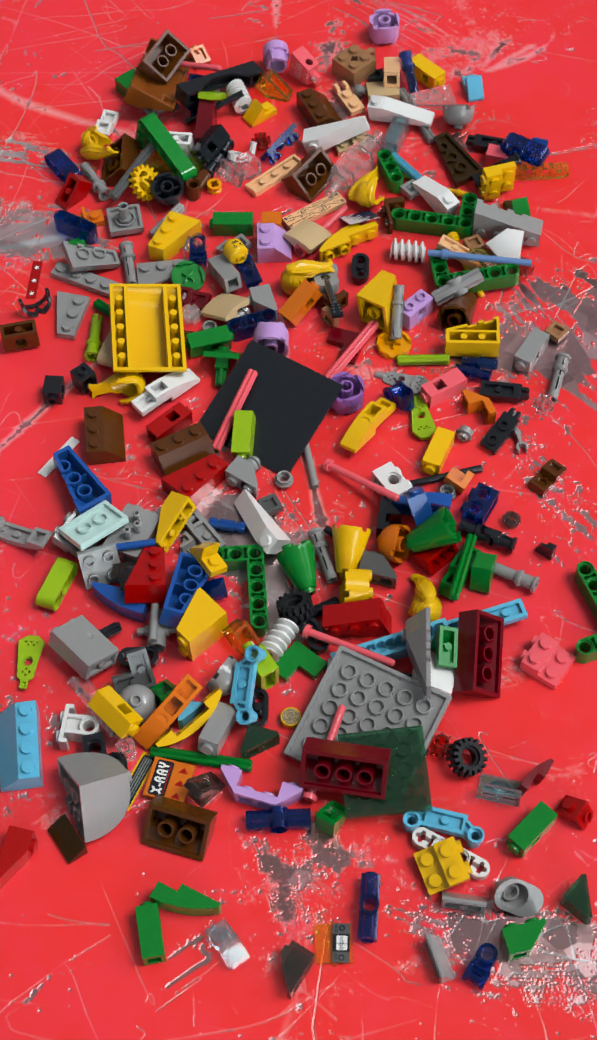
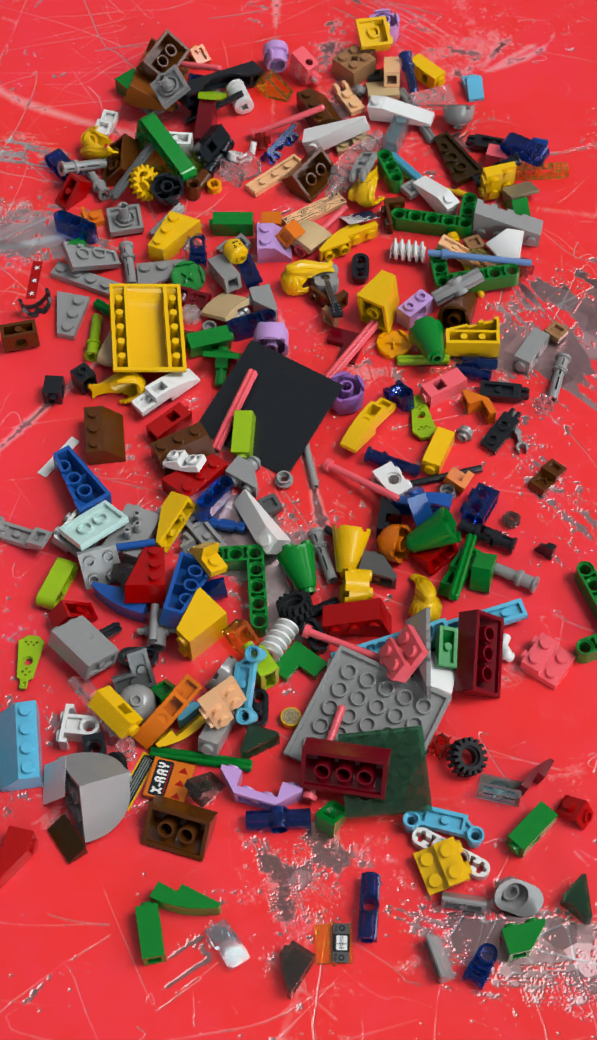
(54, 780): none -> white sticker
(67, 610): none -> red slope
(77, 166): none -> light grey pin
(170, 86): none -> light grey plate
(181, 461): none -> white slope
(213, 498): none -> clear blue beam
(220, 701): none -> light nougat plate
(259, 113): yellow slope -> none
(290, 233): none -> orange panel
(291, 119): none -> coral bar
(300, 302): orange brick -> none
(362, 166): none -> light grey hinge
(374, 33): none -> yellow plate
(382, 458): none -> clear blue pin
(397, 311): light grey pin -> none
(403, 654): none -> coral plate
(411, 381): light grey piece -> none
(428, 338): none -> green cone
(507, 653): none -> white arm
(518, 190): none -> dark tan slope

